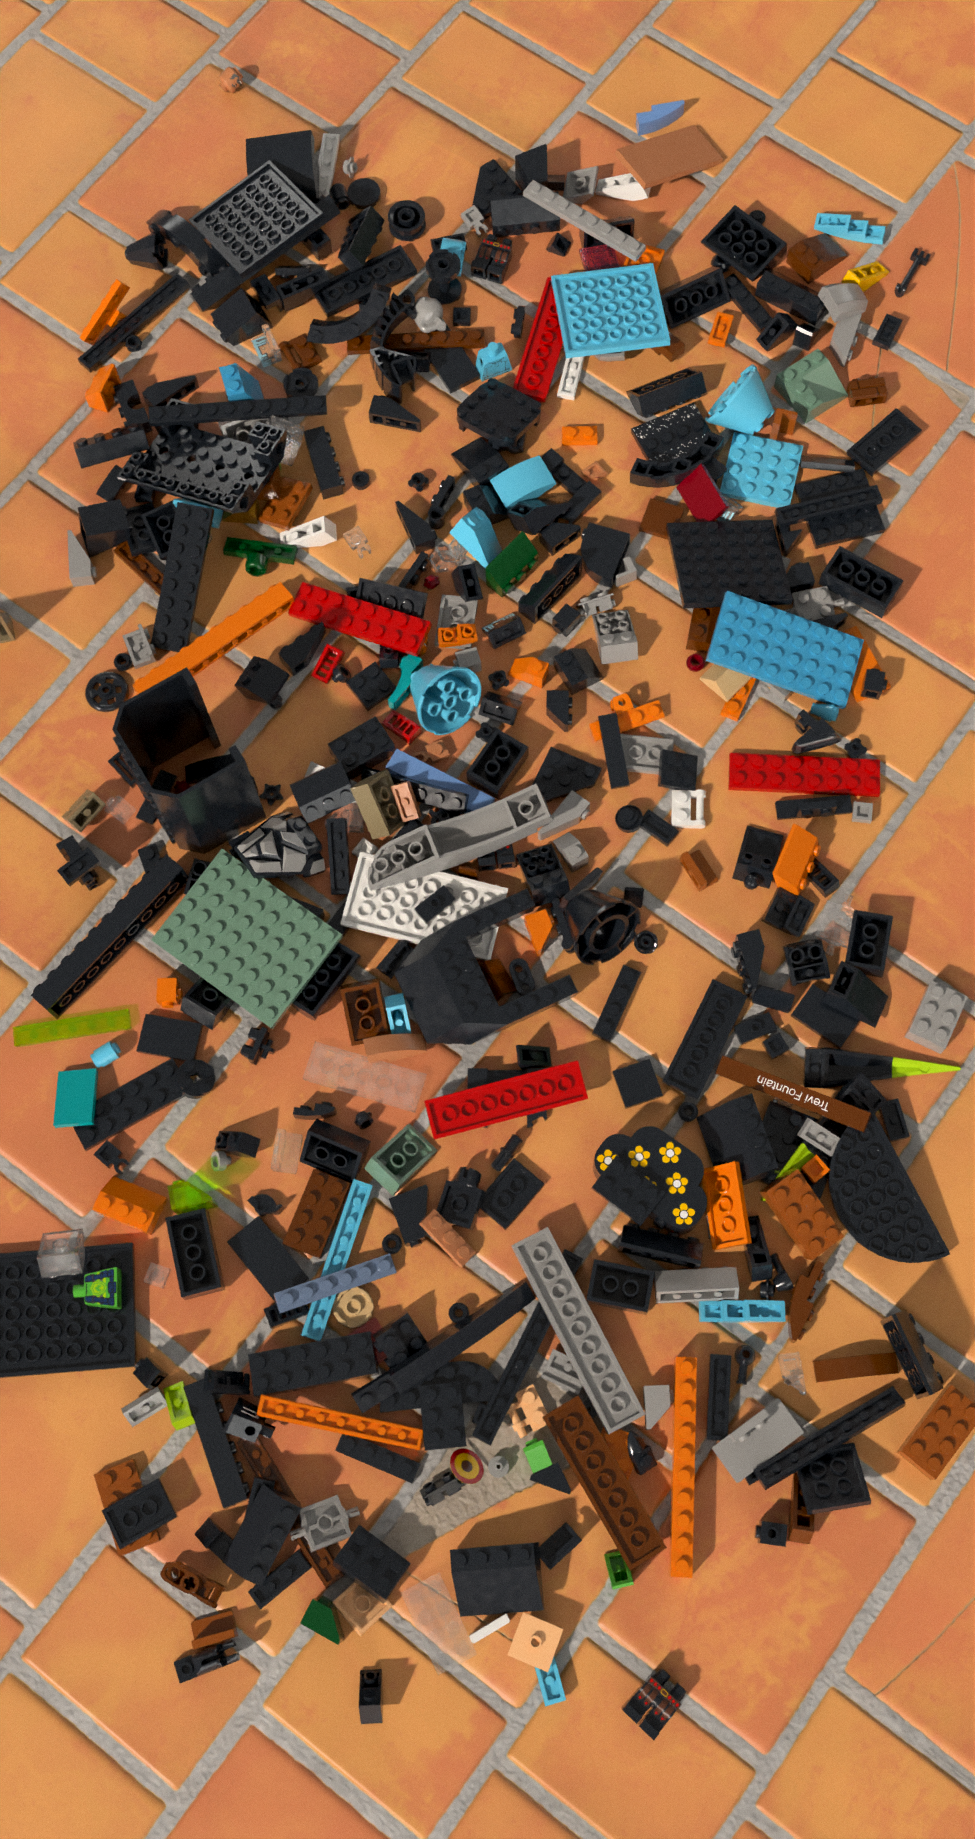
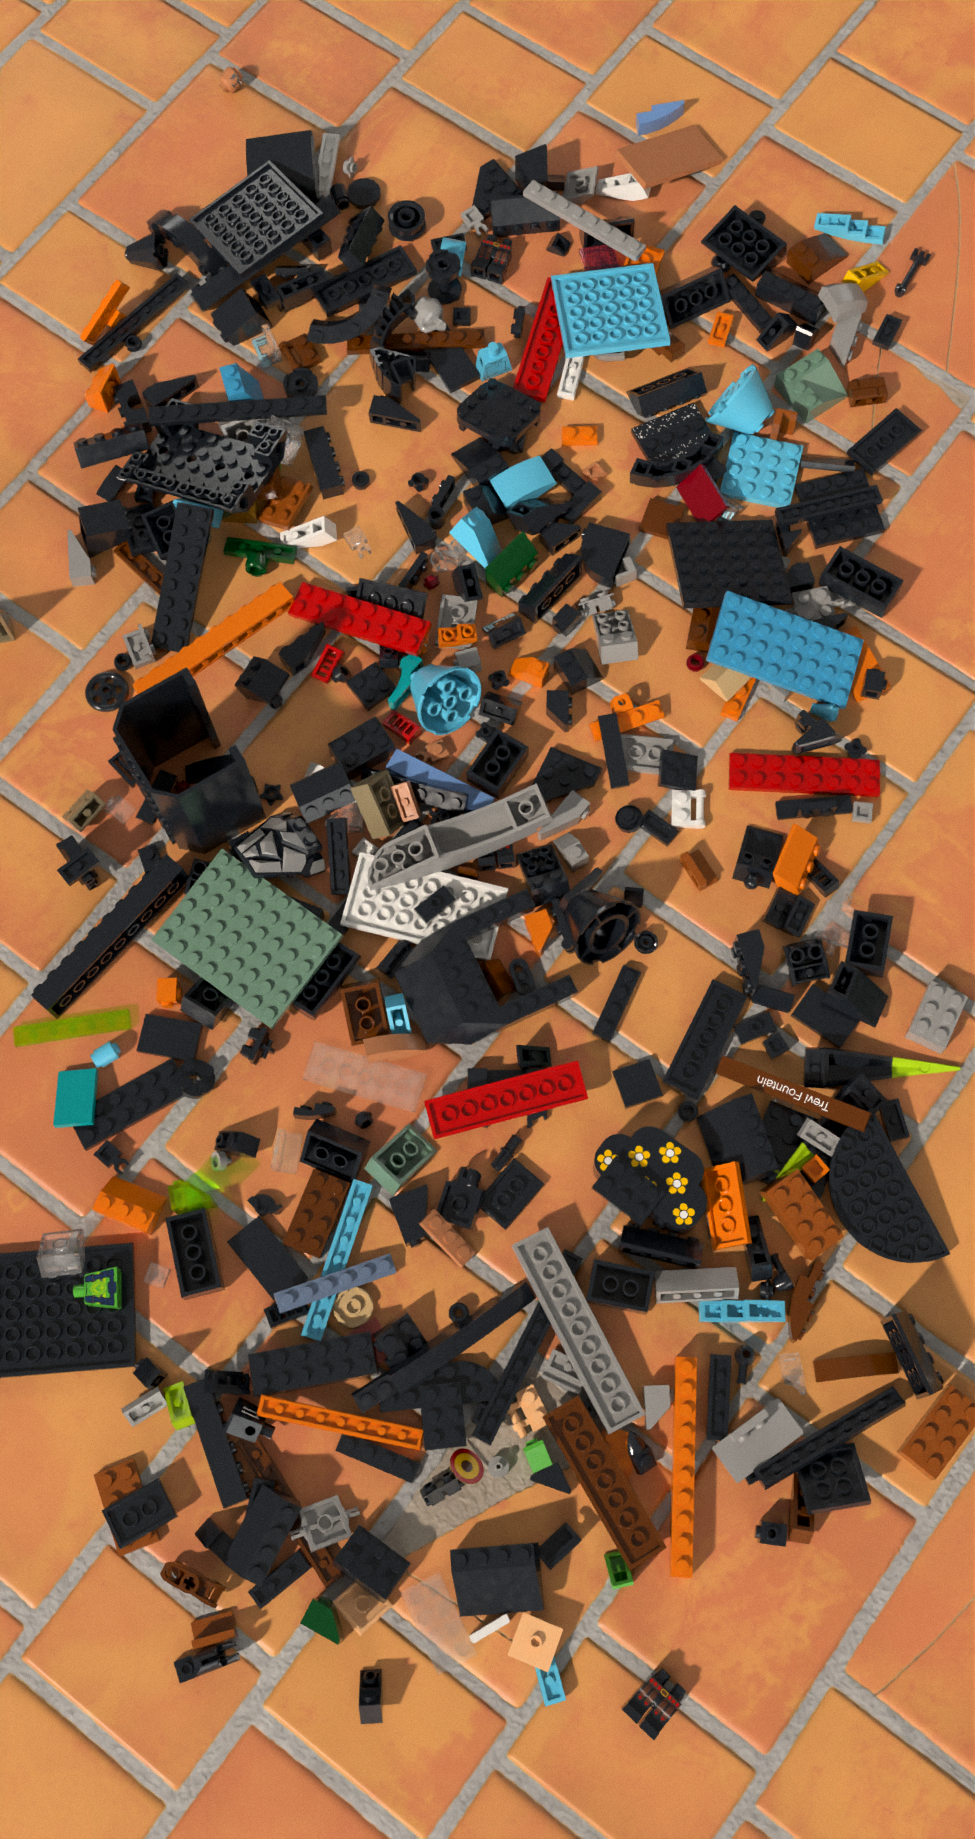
(392, 1237): black plate -> none

